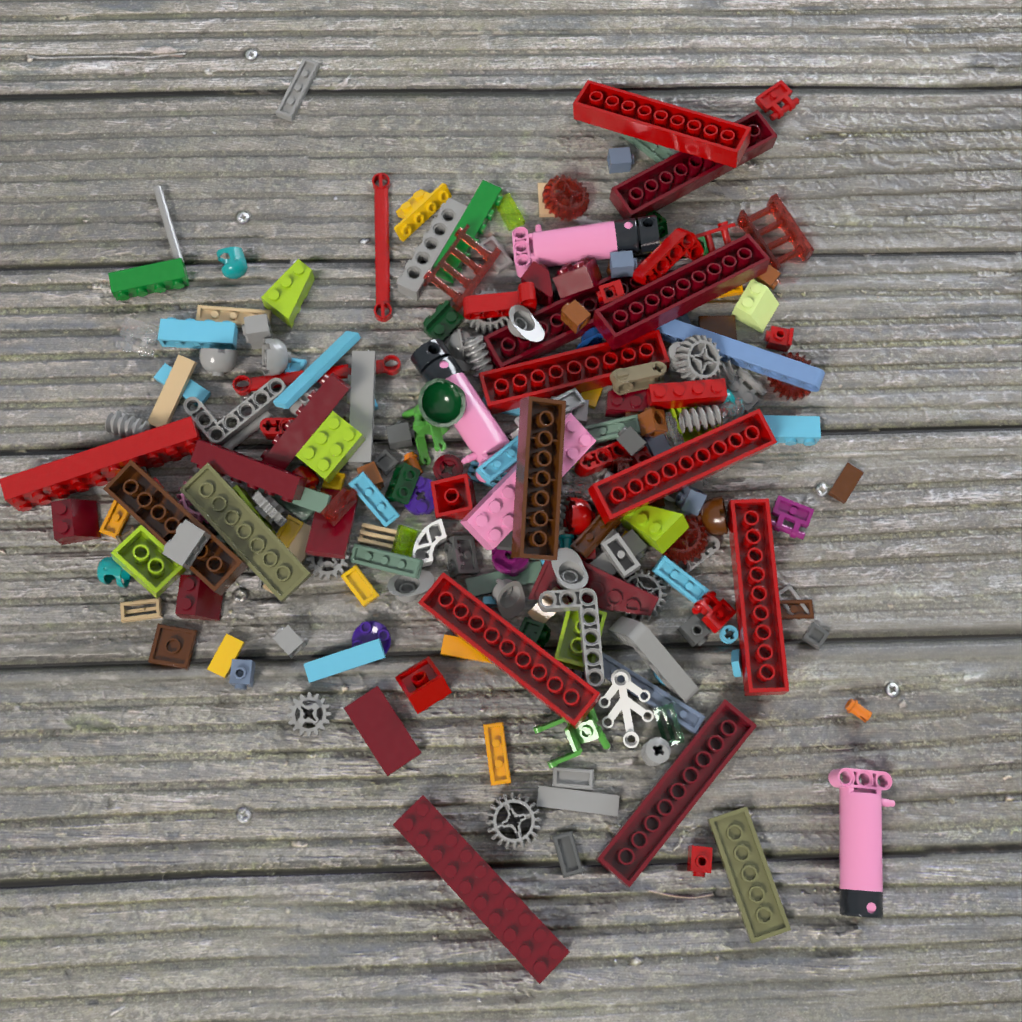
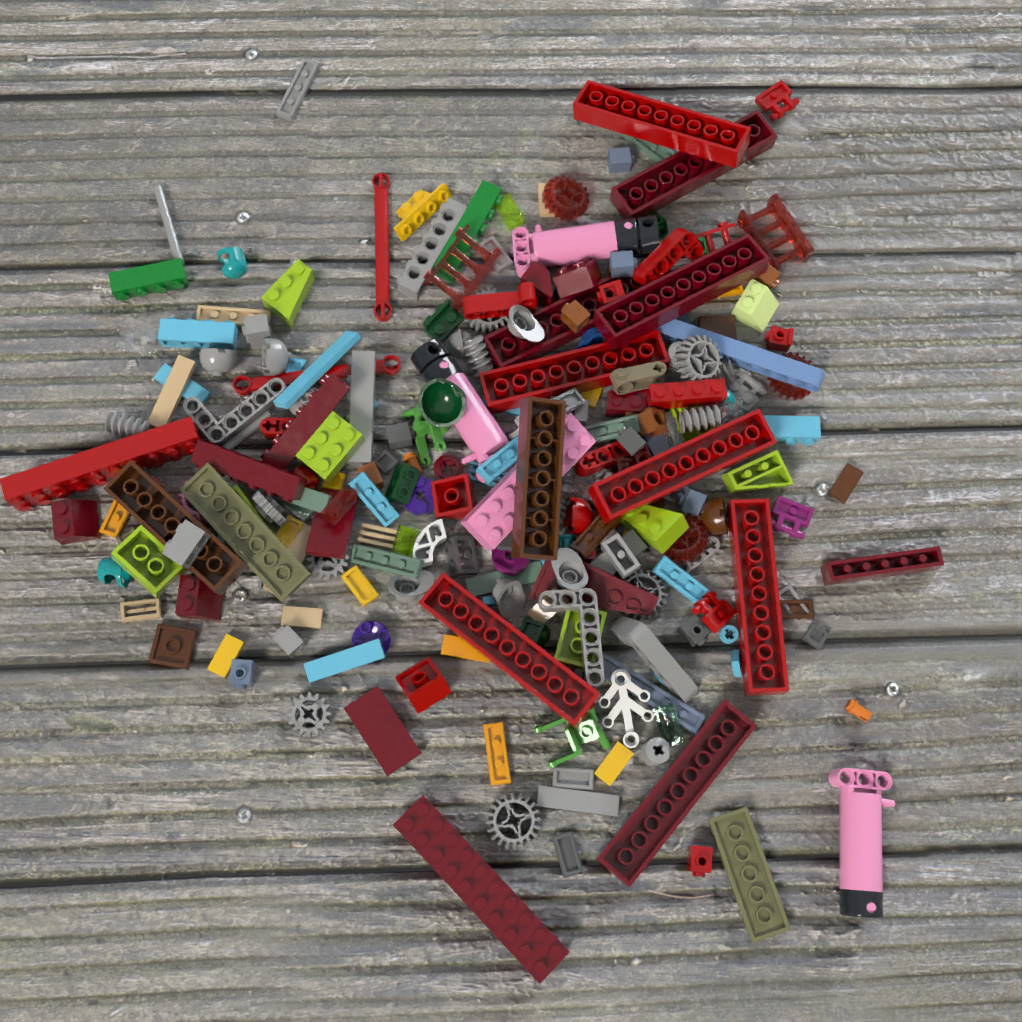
(302, 617): none -> tan tile
(613, 763): none -> yellow tile
(760, 474): none -> lime wedge
(881, 565): none -> dark red brick

